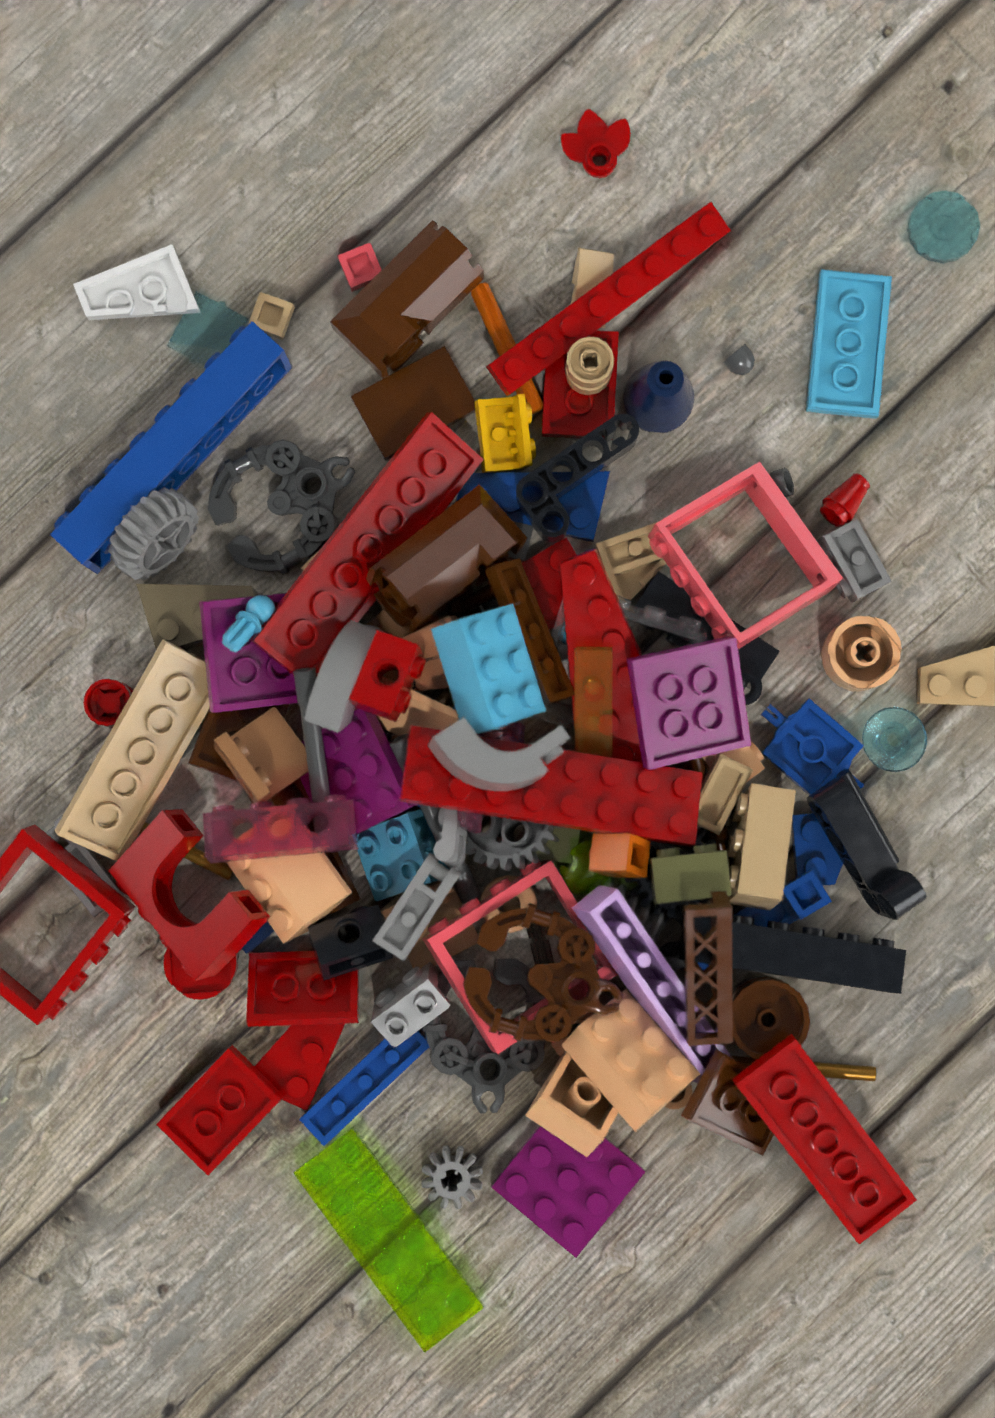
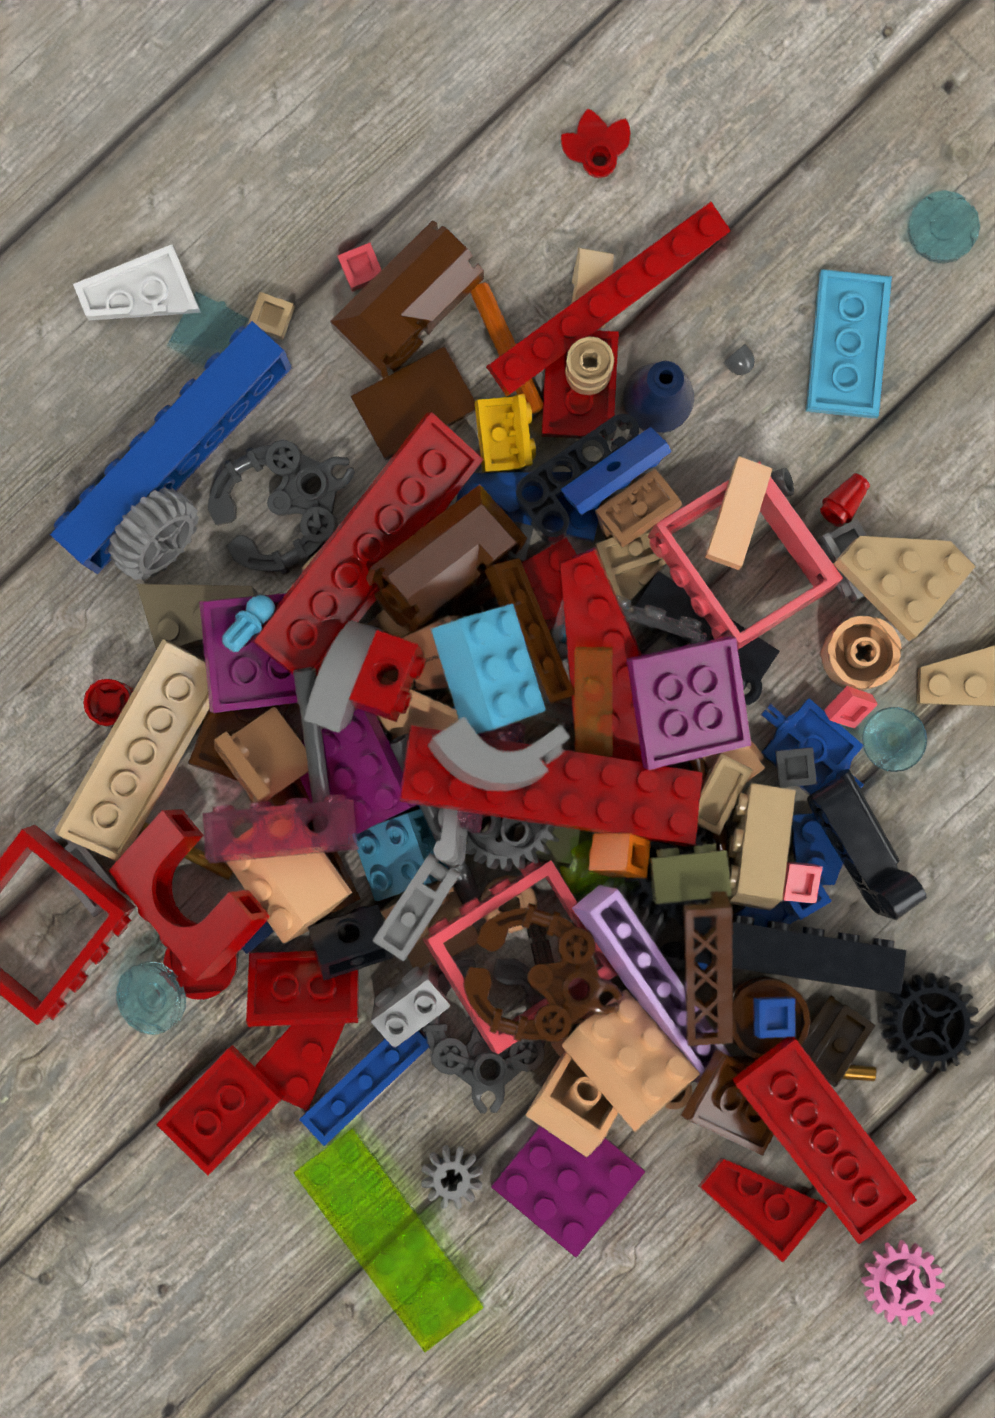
(150, 998): none -> clear light blue tile
(616, 471): none -> blue tile
(637, 508): none -> medium nougat bracket
(738, 513): none -> light nougat tile
(763, 1207): none -> red wing
(774, 1017): none -> blue tile
(795, 767): none -> dark grey plate
(801, 882): none -> coral plate
(836, 1039): none -> dark brown plate
(850, 707): none -> coral plate
(899, 1296): none -> bright pink gear
(905, 577): none -> tan plate
(943, 1014): none -> black gear

